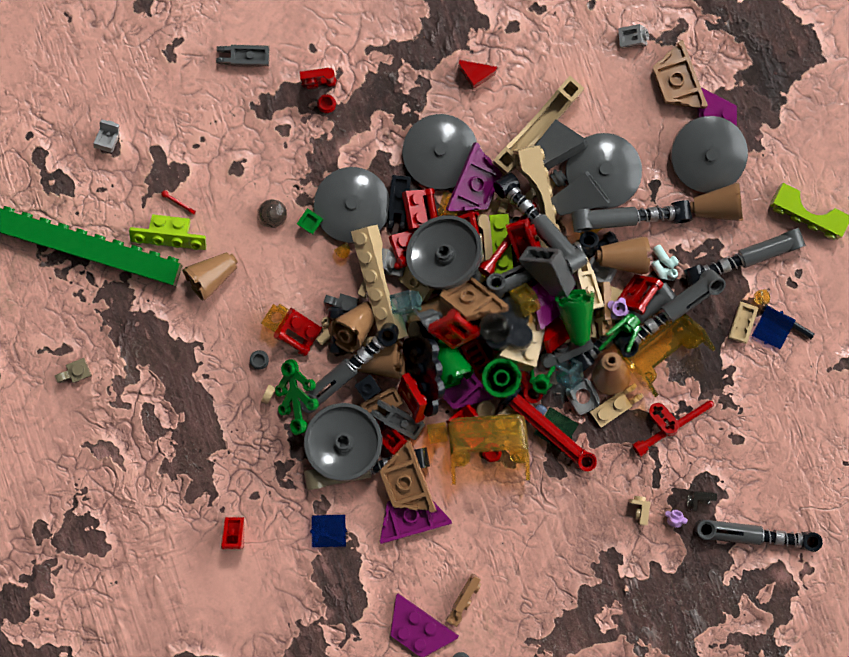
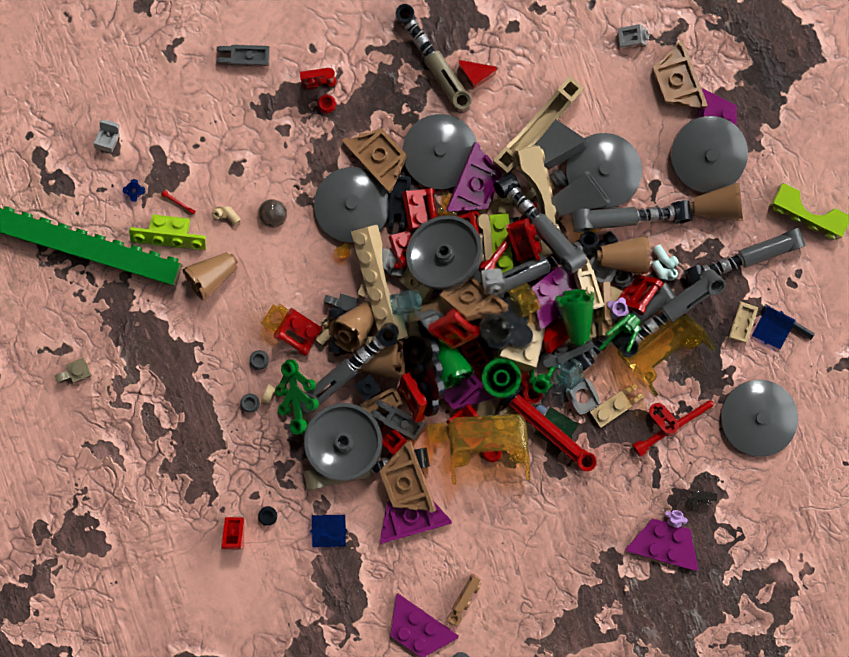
(134, 185): none -> clear blue plate
(225, 212): none -> tan arm
(250, 403): none -> dark grey plate
(267, 515): none -> black plate
(310, 221): green tile -> none
(378, 155): none -> medium nougat wing
(434, 60): none -> piece
(492, 281): none -> light grey bracket
(549, 269): dark grey slope -> none
(611, 374): medium nougat cone -> none
(623, 279): none -> dark grey plate
(642, 513): tan bracket -> none
(666, 544): none -> magenta wing
(756, 535): piece -> none
(759, 418): none -> dark grey dish
(762, 297): clear yellow hinge -> none

